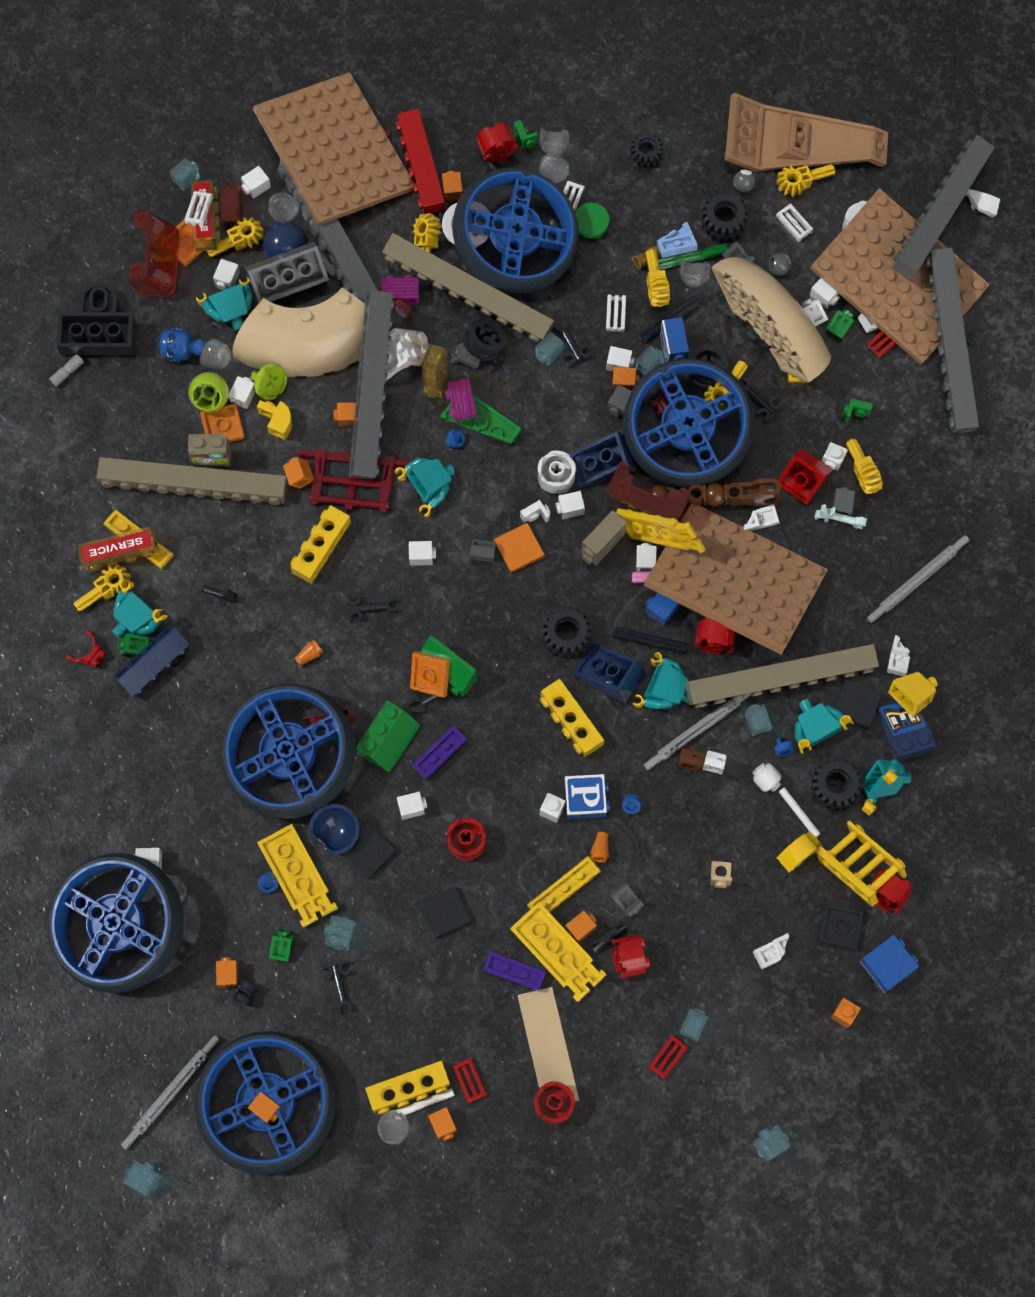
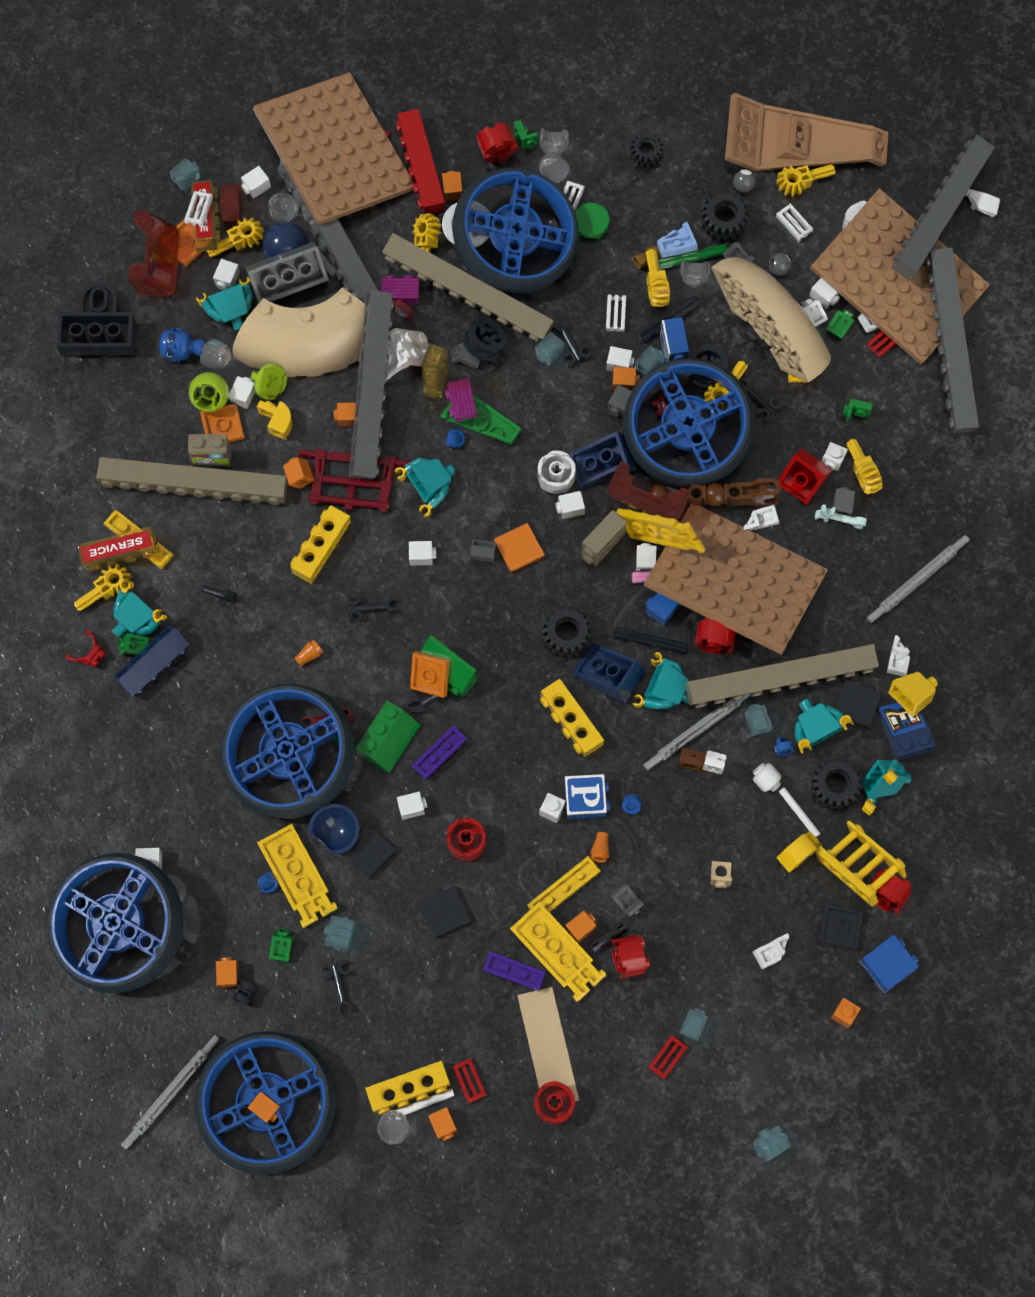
(64, 372): light grey piece -> none
(142, 1178): clear light blue head -> none
(532, 512): white bracket -> none

